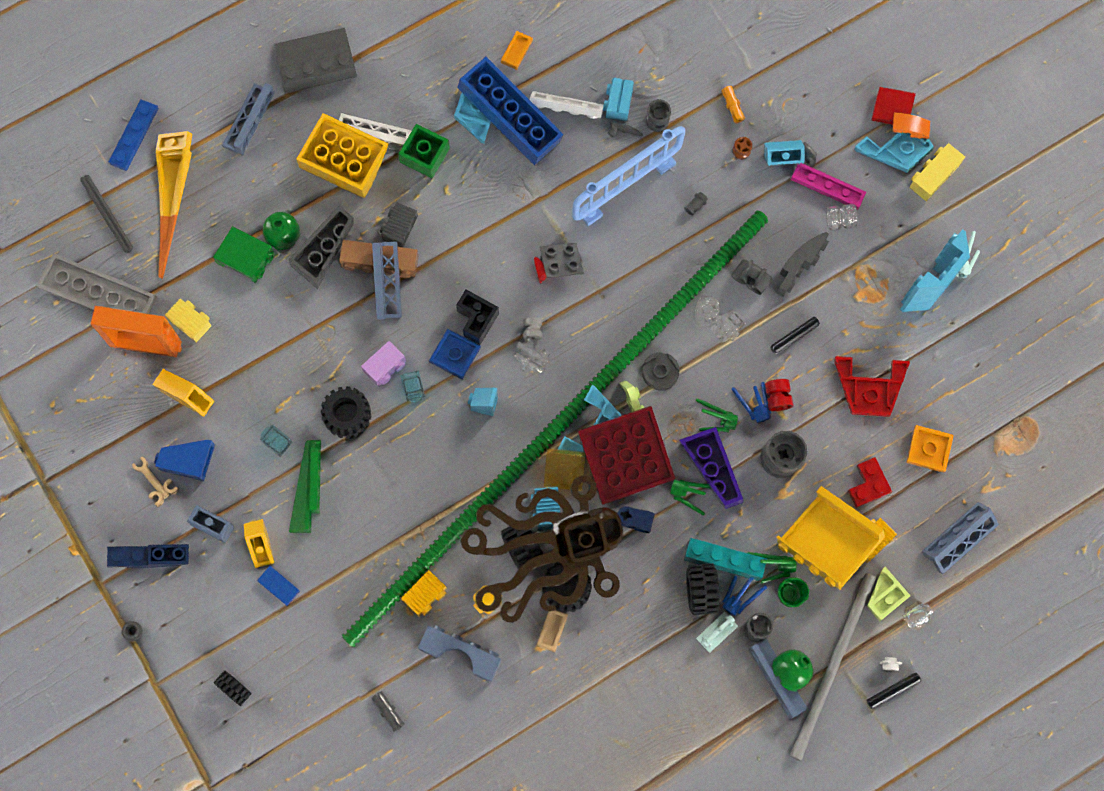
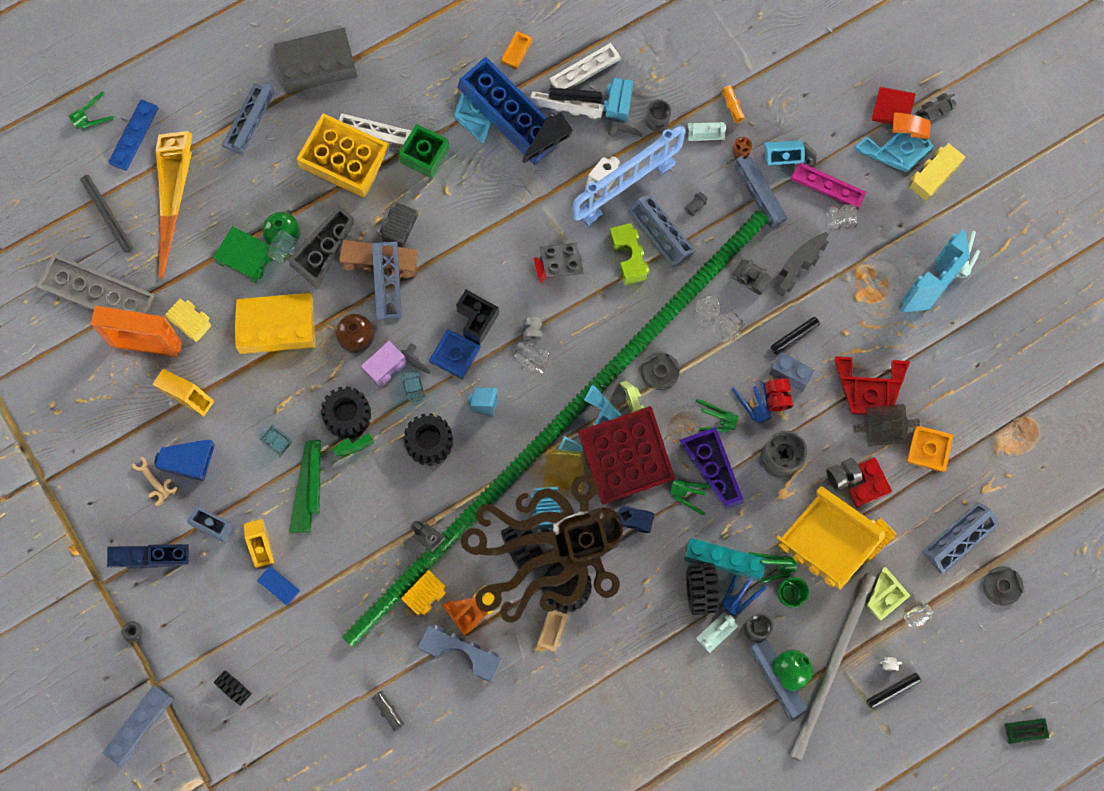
(79, 117): none -> green plant
(128, 736): none -> sand blue arch
(274, 323): none -> yellow slope
(281, 247): none -> clear light blue brick
(347, 447): none -> green slope
(354, 333): none -> reddish brown cylinder
(413, 360): none -> dark grey bar
(423, 424): none -> black tyre
(426, 535): none -> dark grey hinge
(464, 614): none -> orange wing
(551, 133): none -> black slope
(577, 95): none -> black axle
(586, 68): none -> white plate
(601, 170): none -> white torso
(625, 238): none -> lime arch
(660, 230): none -> sand blue fence
(706, 131): none -> light aqua hinge
(760, 191): none -> sand blue fence
(793, 370): none -> sand blue brick
(842, 475): none -> dark grey wheel
(886, 425): none -> clear smoke plate
(943, 103): none -> dark grey hinge
(1003, 586): none -> dark grey tile
(1010, 733): none -> dark green tile

